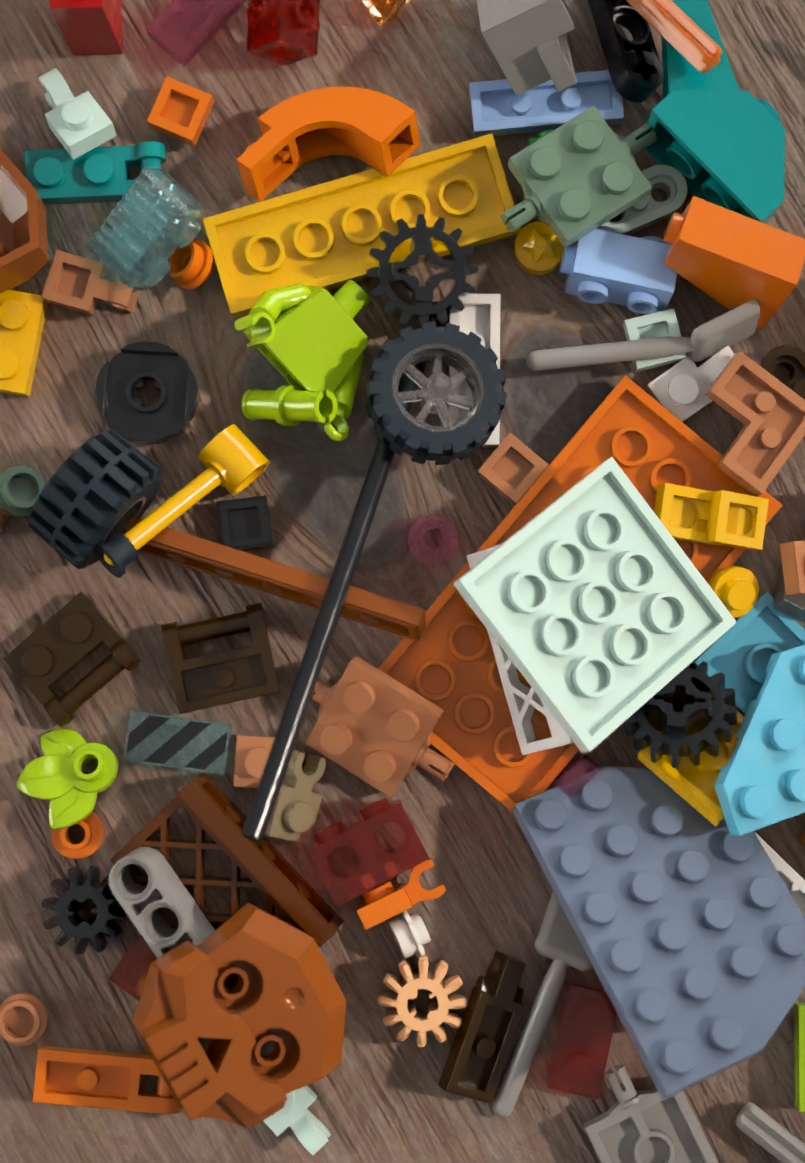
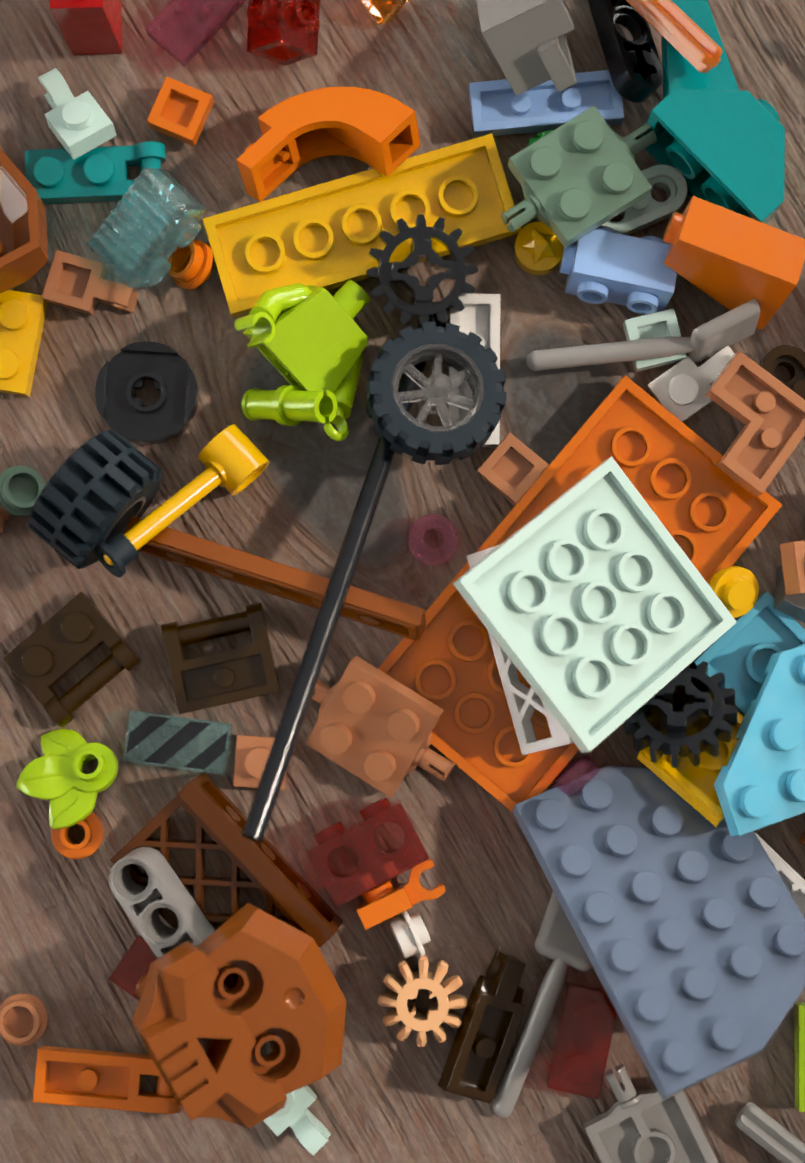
(66, 910): black gear -> none
(245, 523): black tile -> none
(296, 802): dark tan plate -> none
(712, 517): yellow slope -> none

